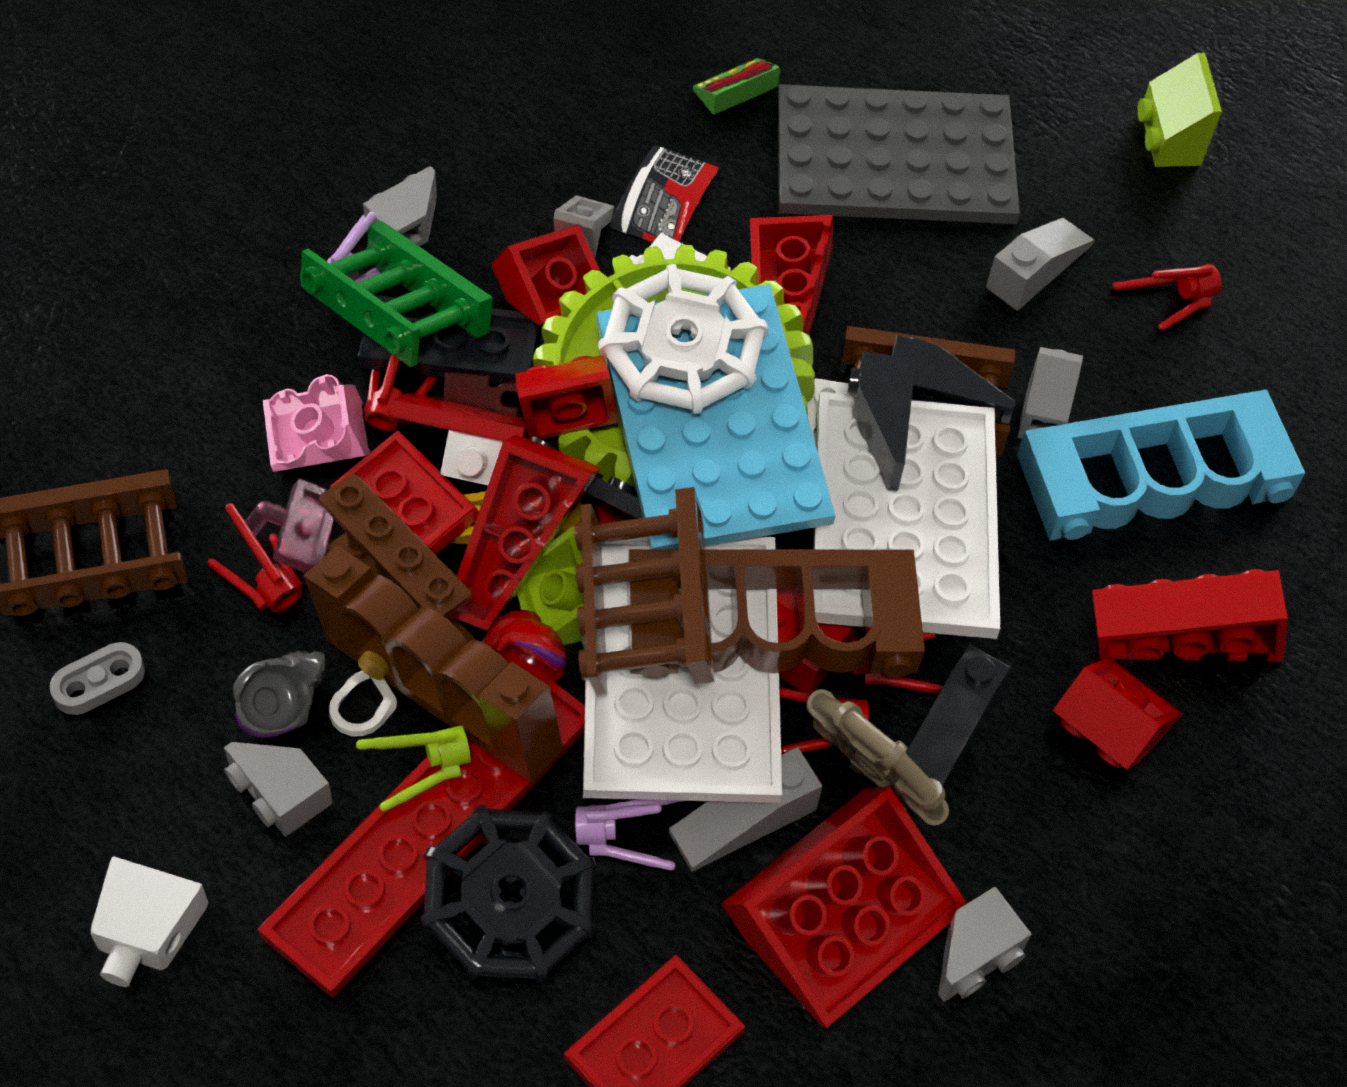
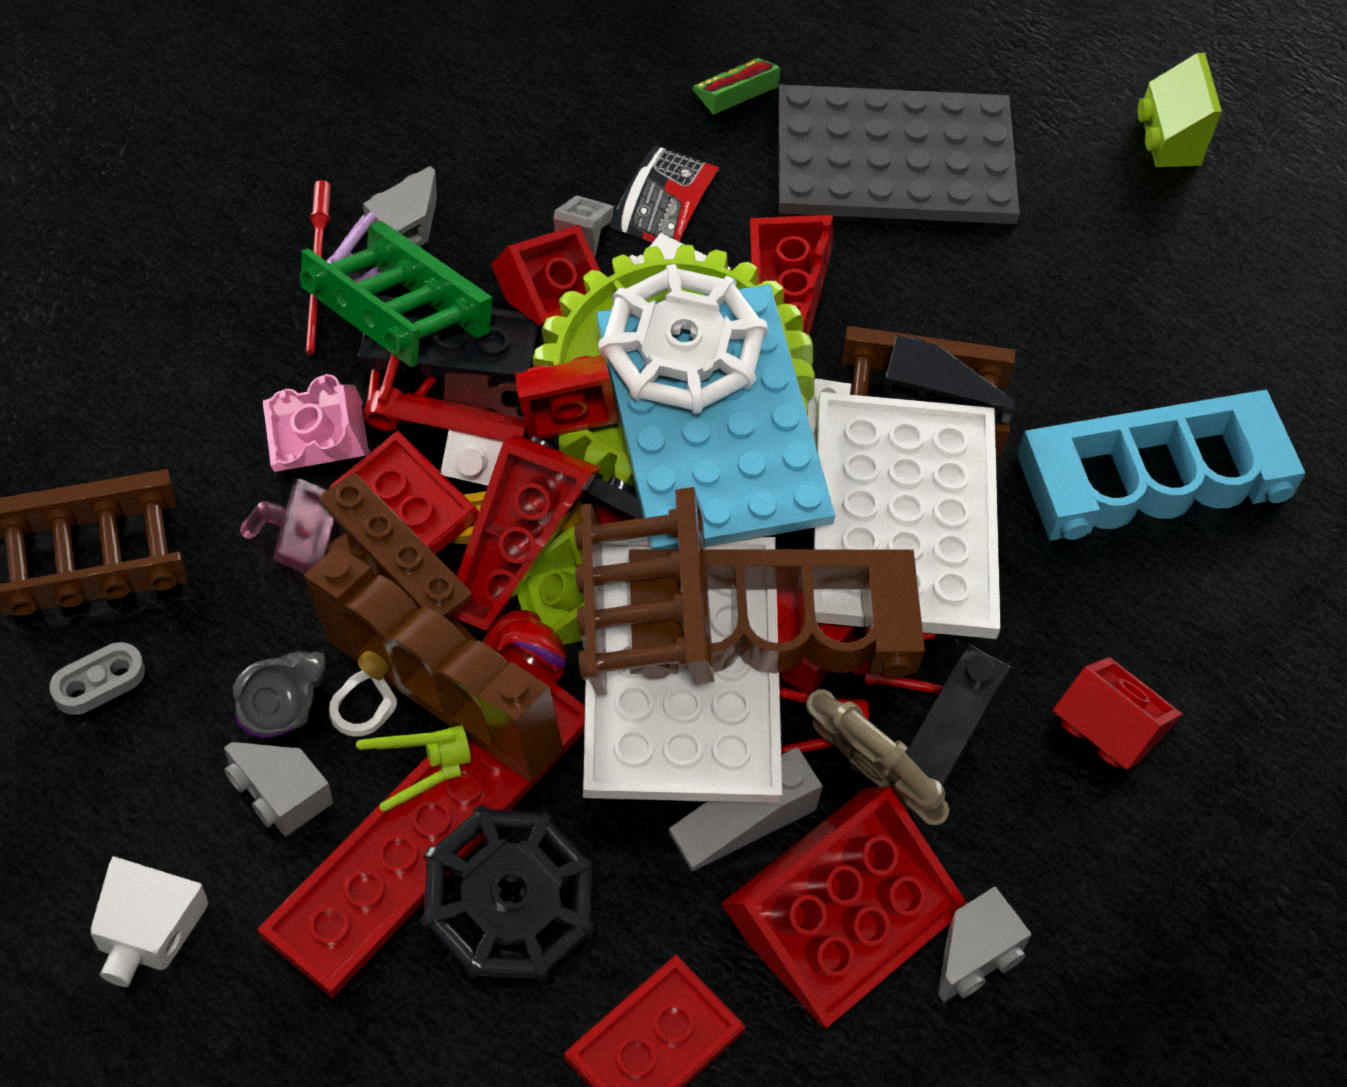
(275, 585): red plant -> none
(320, 218): none -> red piece
(598, 824): lavender plant -> none
(883, 409): black slope -> none
(1035, 261): light grey slope -> none
(1050, 390): light grey slope -> none
(1193, 284): red plant -> none
(1193, 618): red wedge -> none

